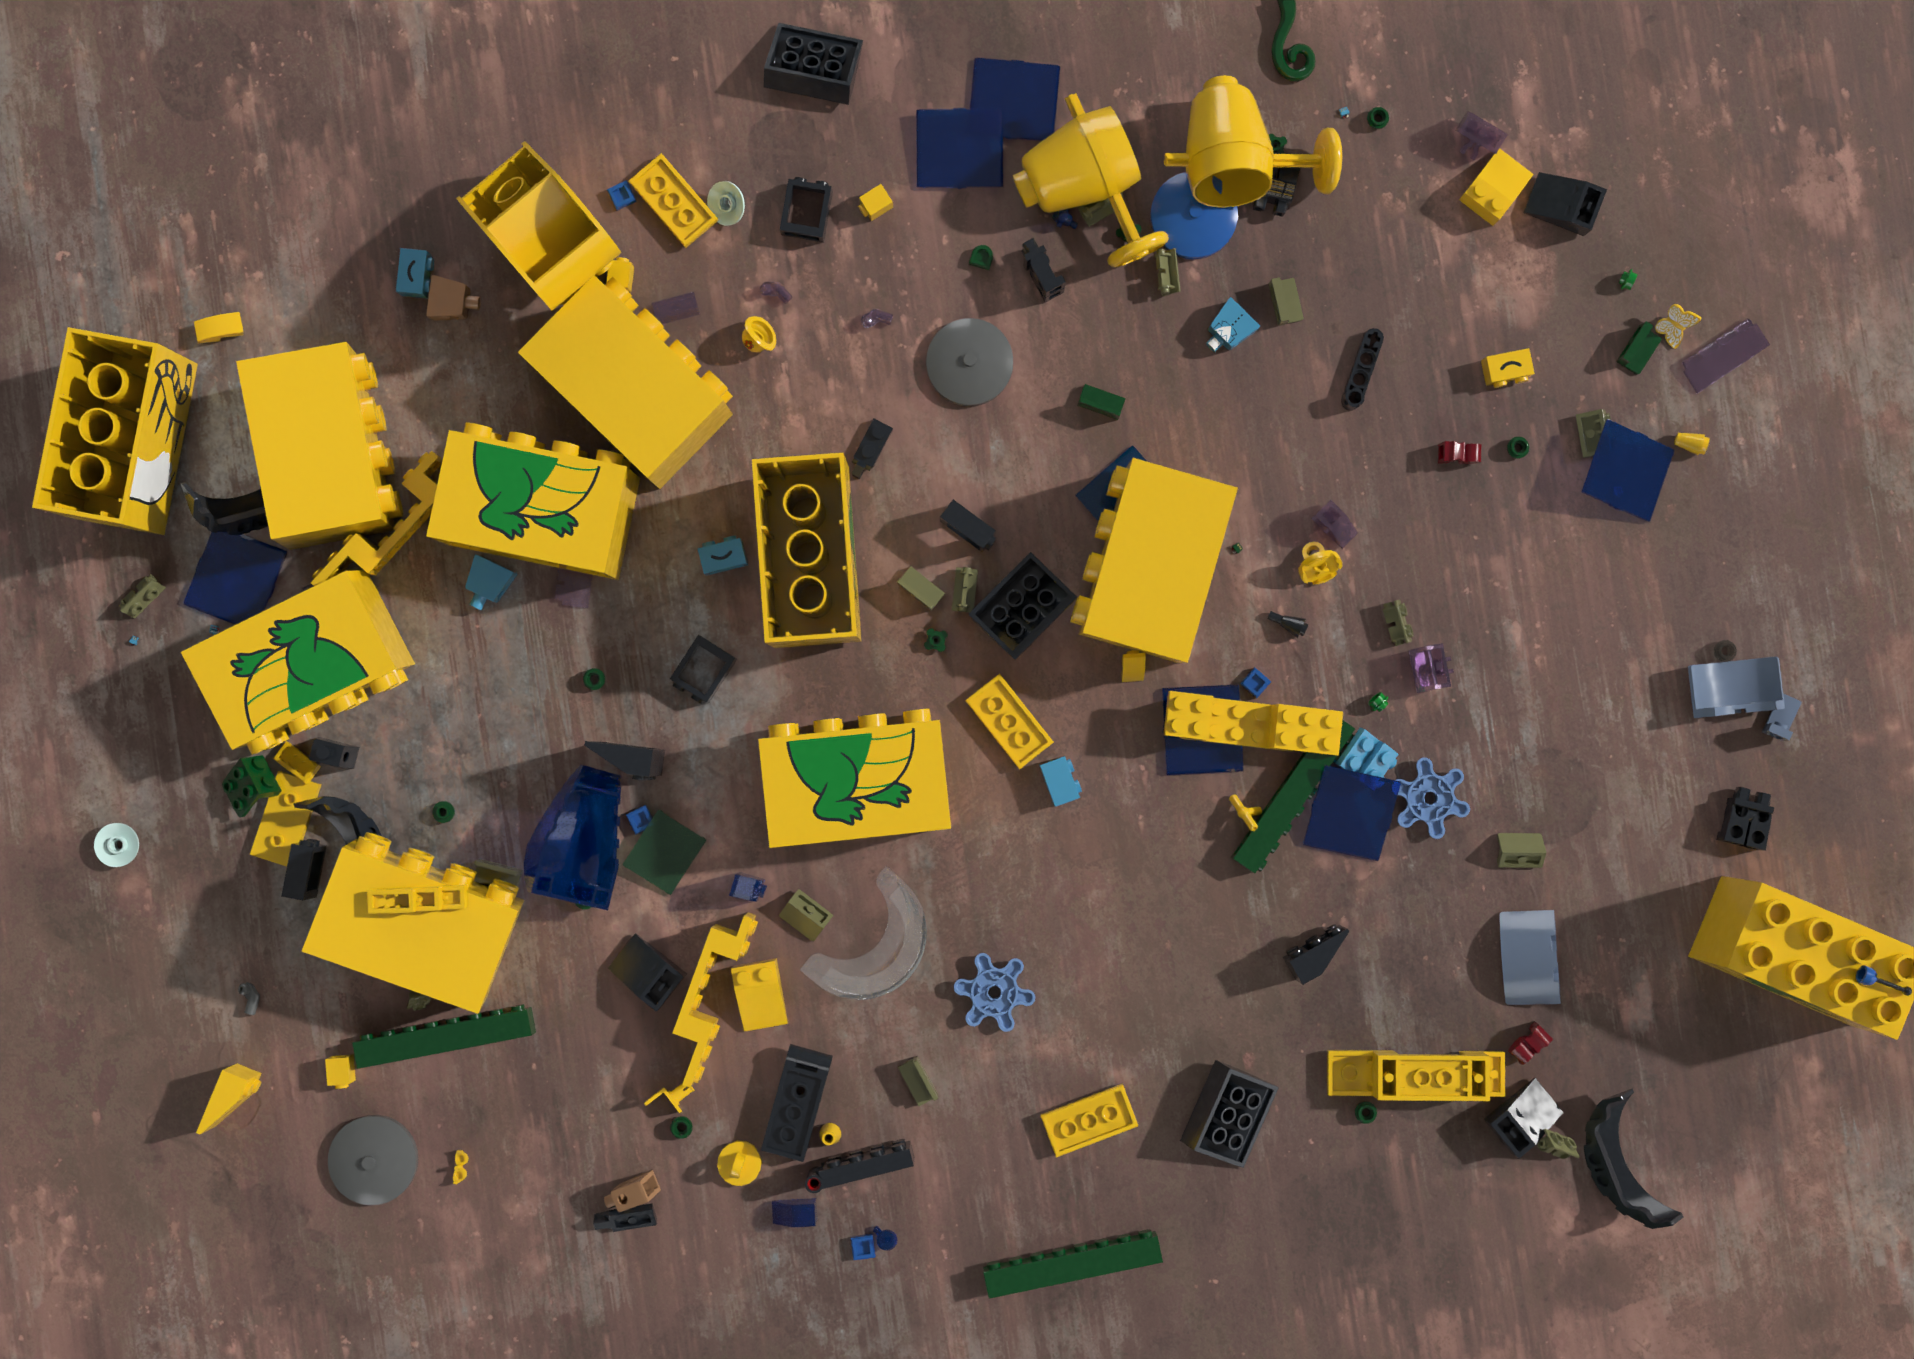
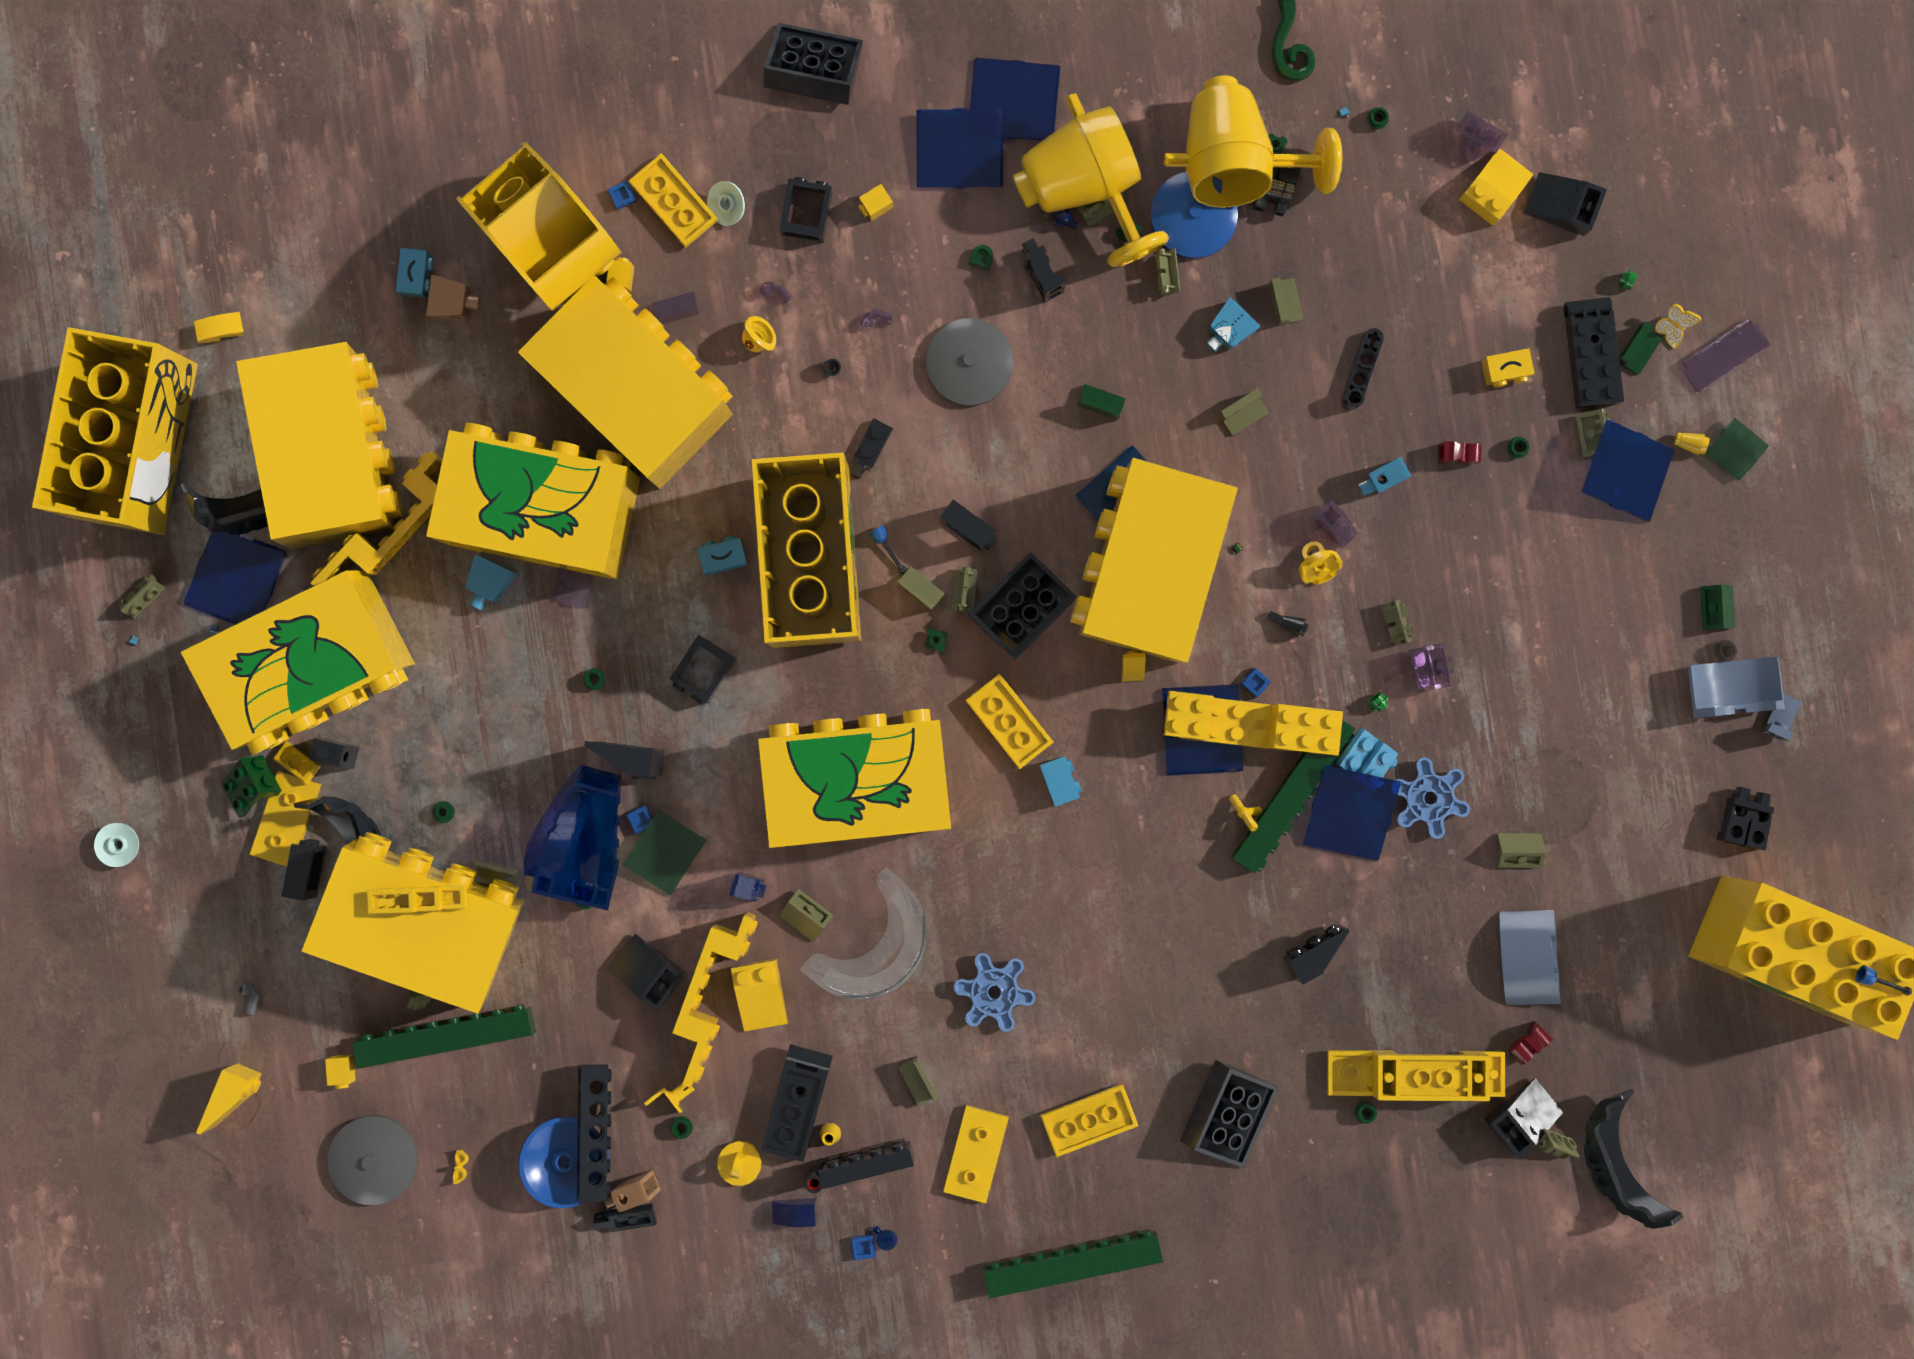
(550, 1162): none -> blue dish
(586, 1075): none -> black brick
(834, 363): none -> black hinge
(879, 536): none -> hinge
(976, 1154): none -> yellow plate
(1244, 412): none -> olive panel
(1394, 472): none -> dark azure torso
(1597, 364): none -> black hinge
(1717, 607): none -> dark green panel
(1737, 449): none -> clear green slope

